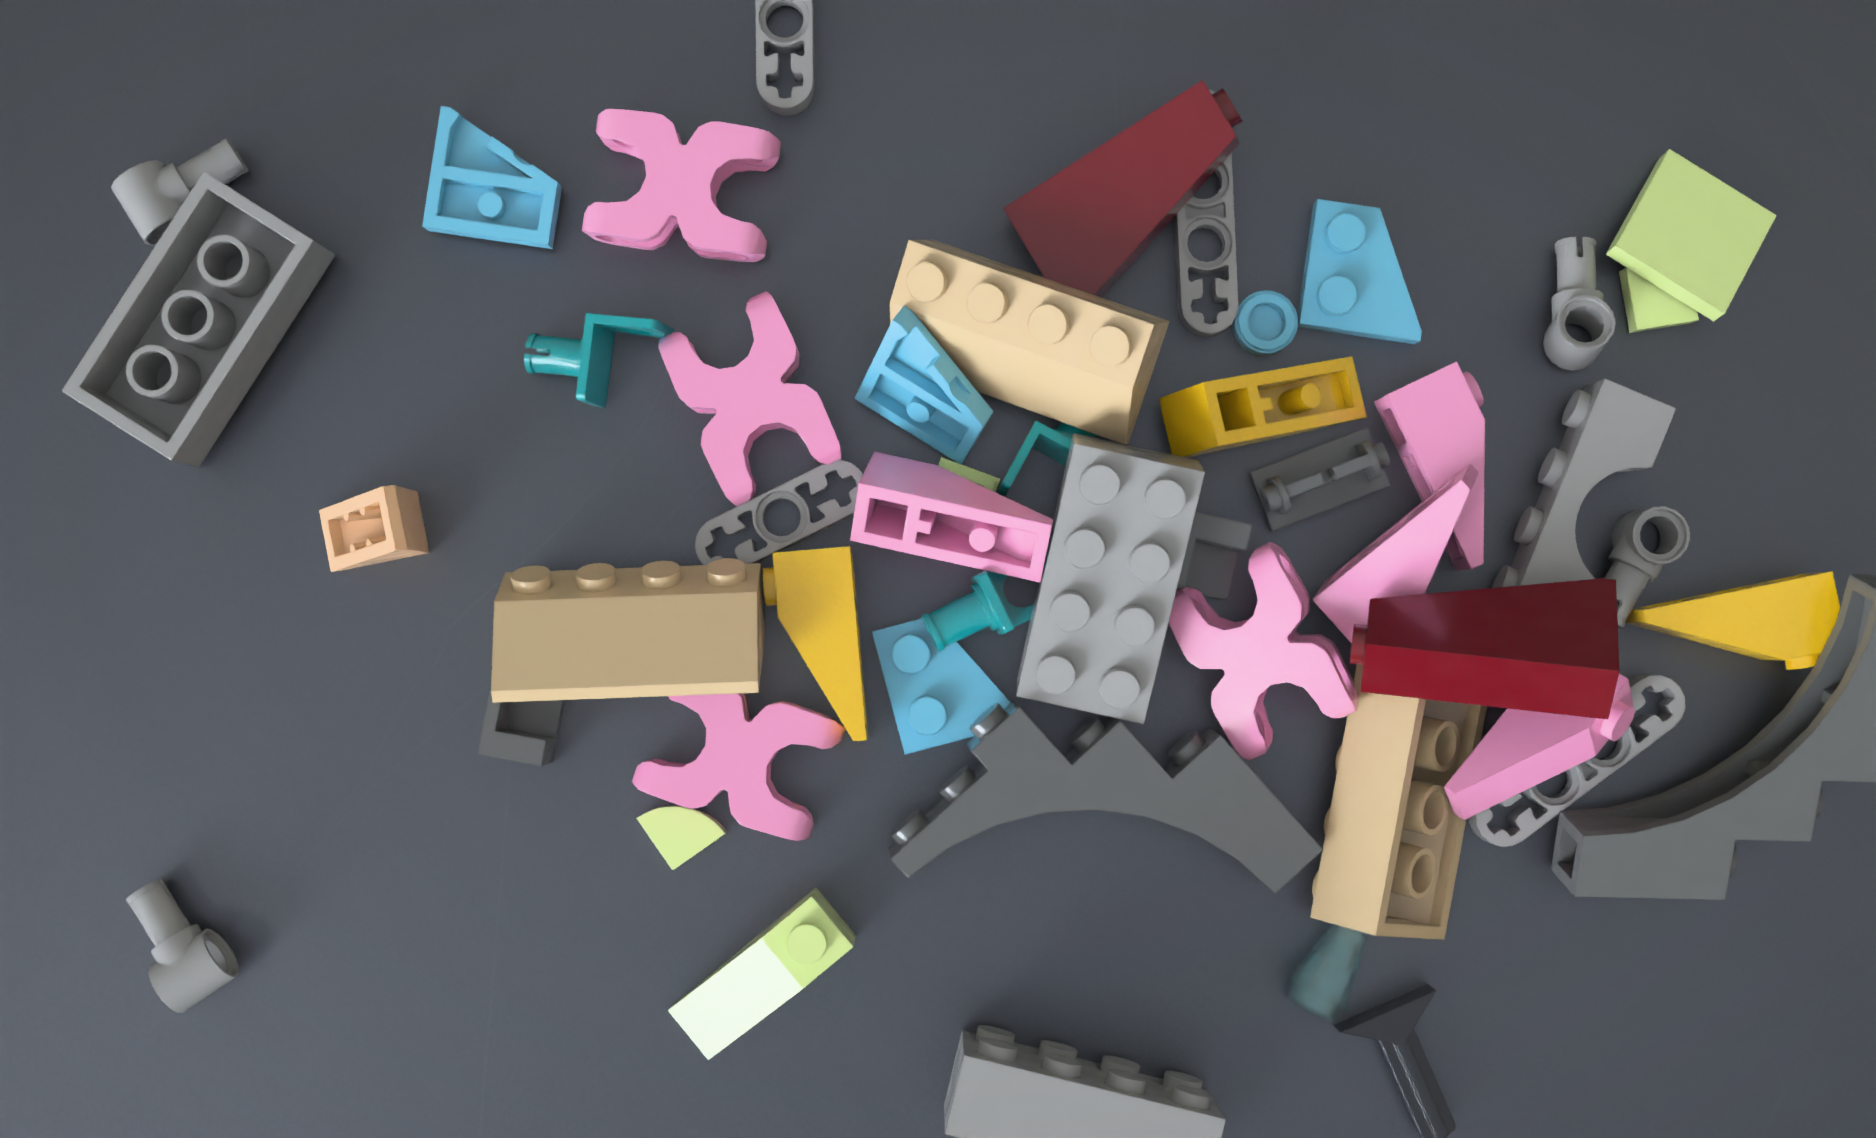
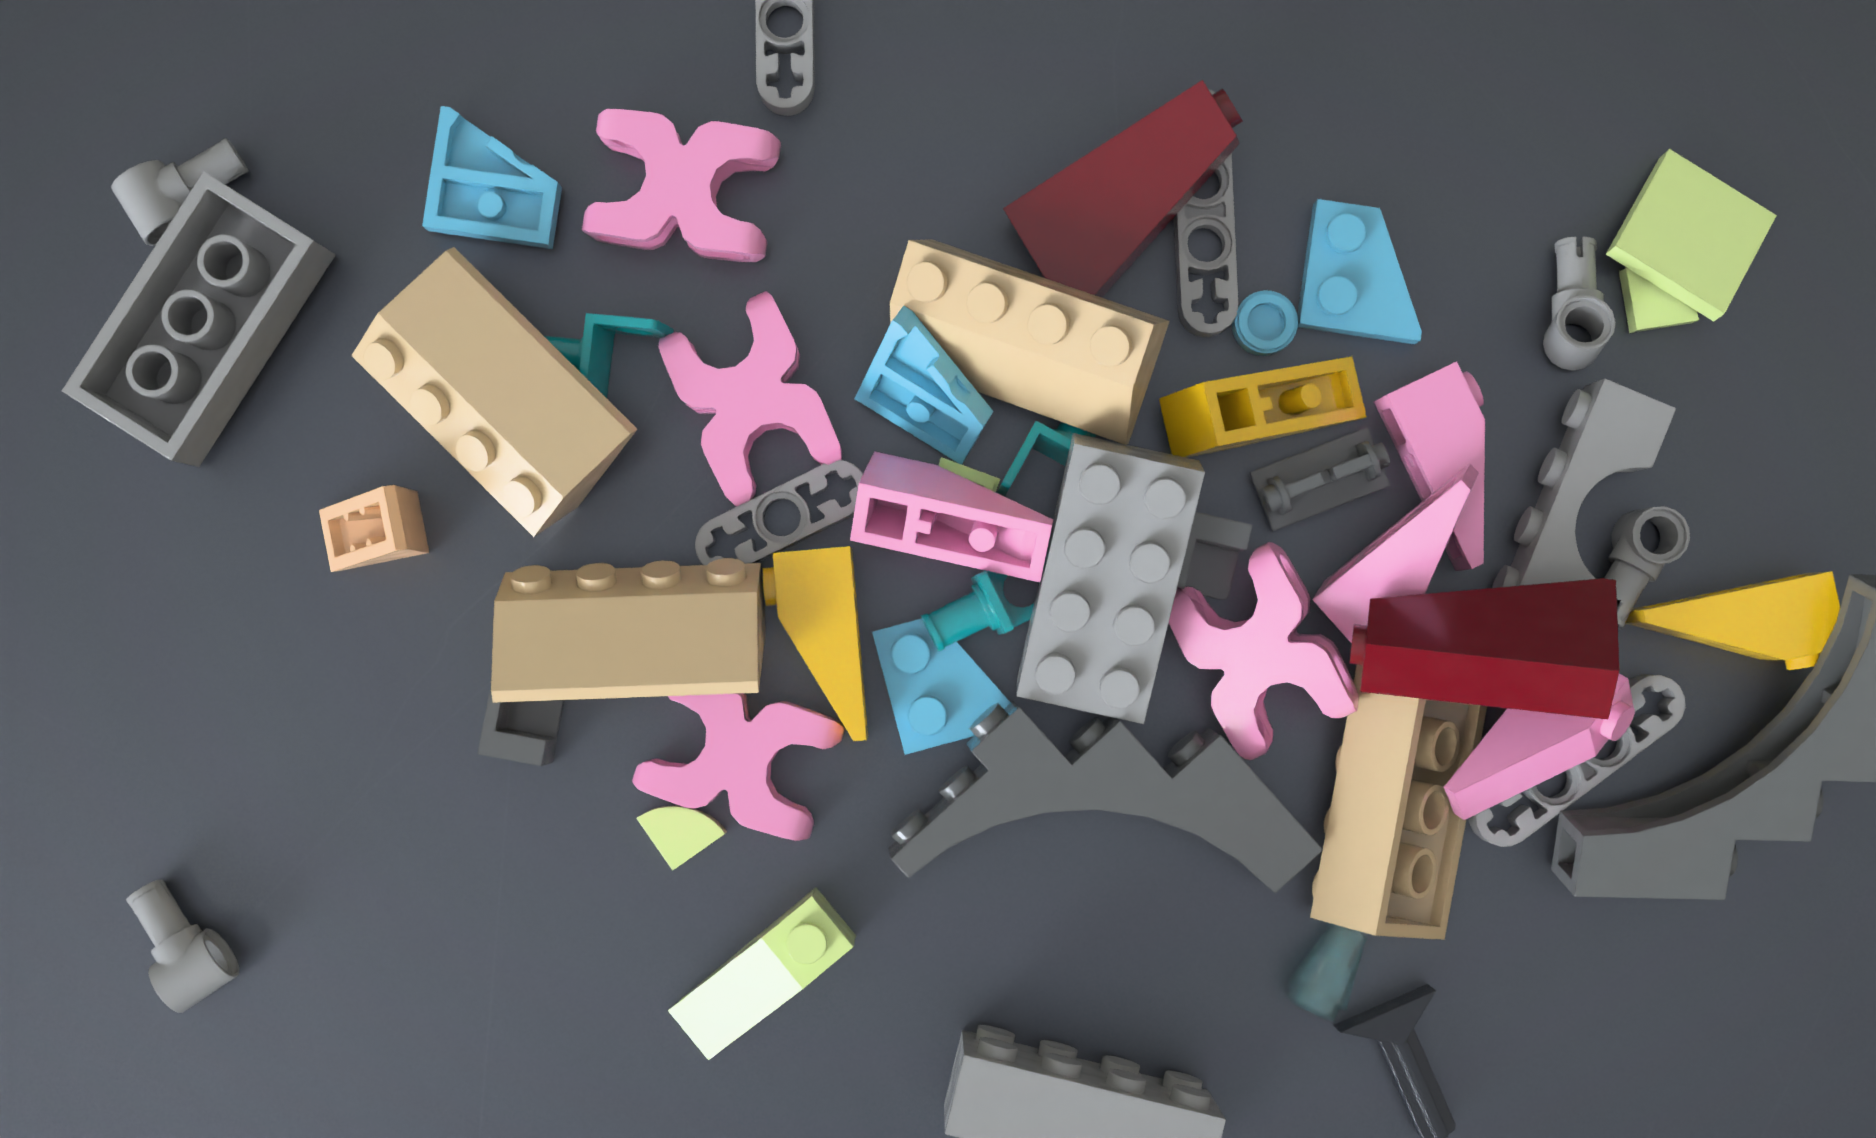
(494, 392): none -> tan slope

